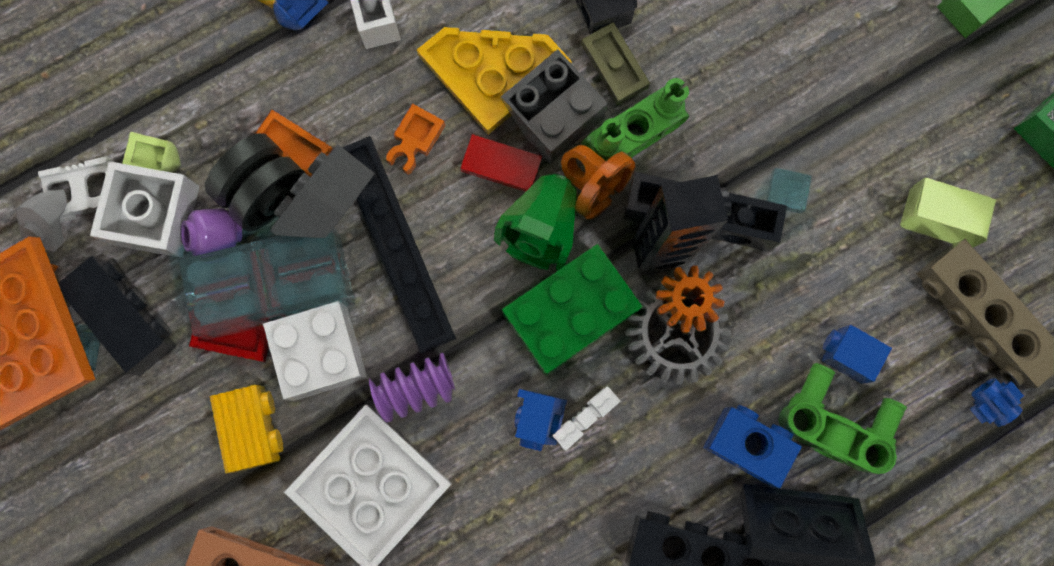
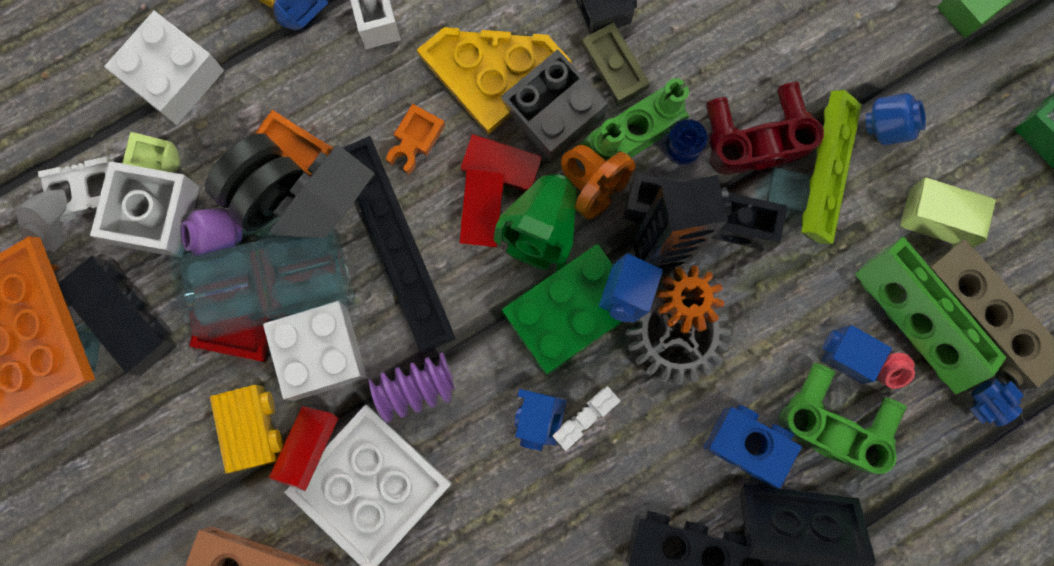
(165, 67): none -> white brick
(303, 448): none -> red tile
(481, 207): none -> red tile
(630, 288): none -> blue brick
(682, 149): none -> clear blue wheel
(766, 143): none -> dark red piece
(831, 167): none -> lime plate
(896, 119): none -> blue head
(897, 371): none -> coral plate
(950, 323): none -> bright green brick

